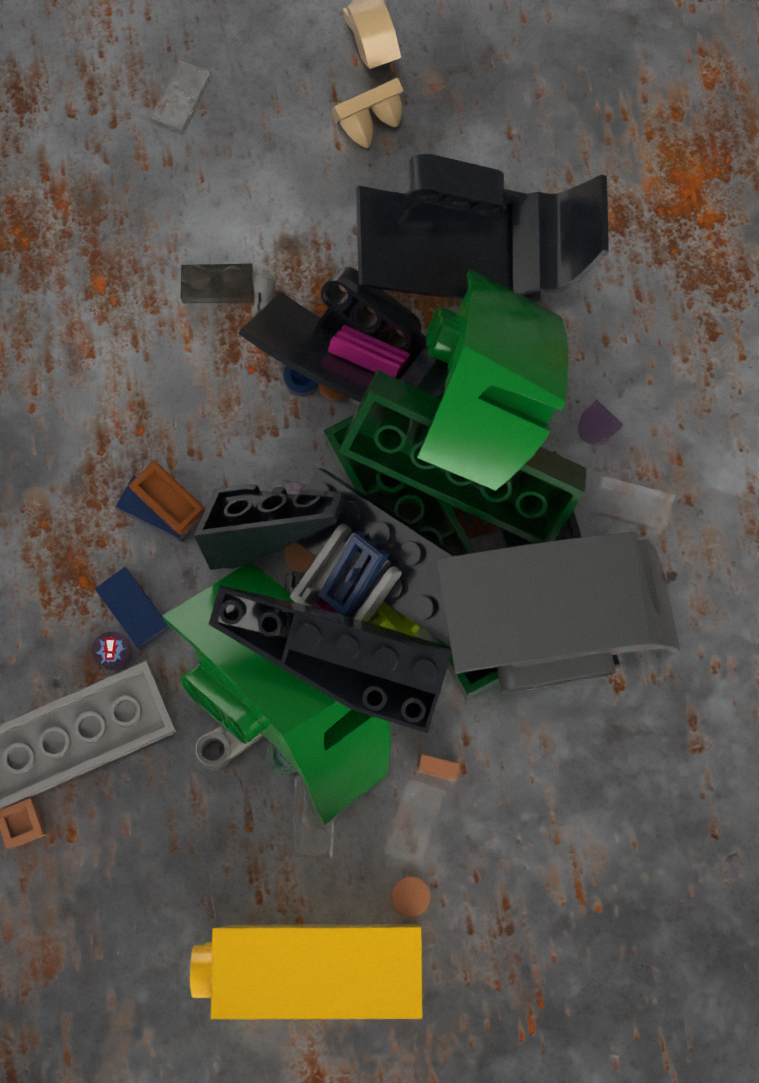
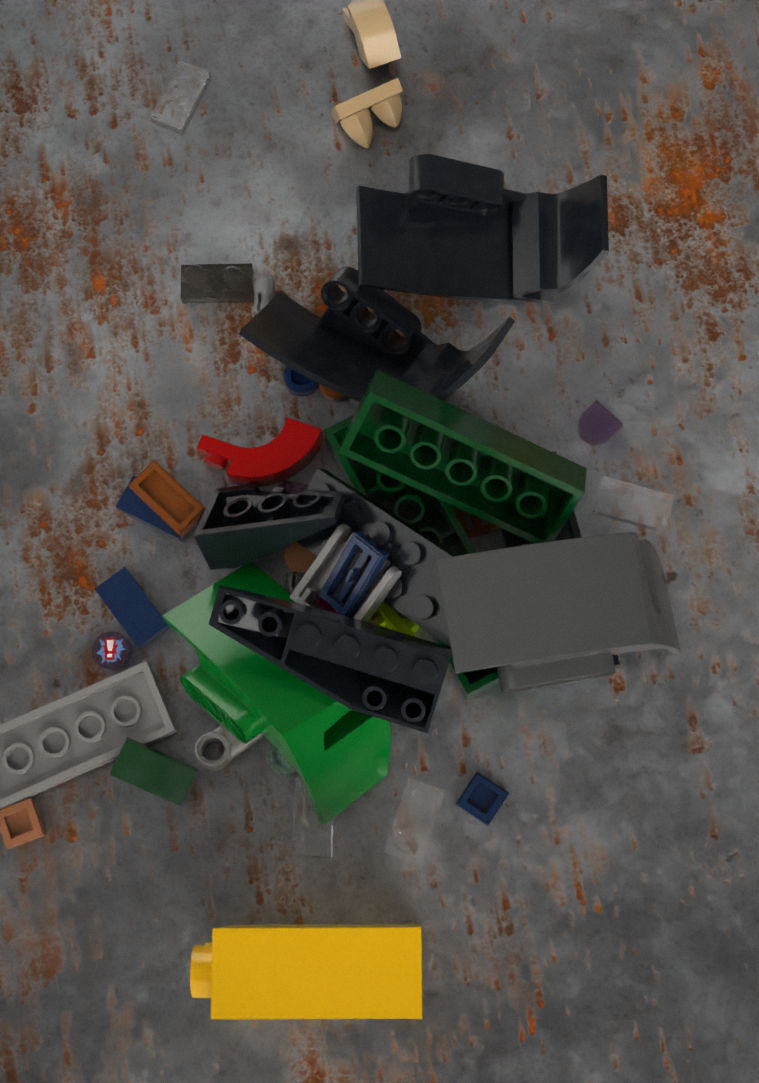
(153, 771): none -> dark green tile
(268, 463): none -> red arch
(368, 352): dark pink tile -> none
(410, 896): nougat tile -> none
(439, 767): nougat tile -> none
(482, 798): none -> dark blue tile
(501, 382): green beam -> none

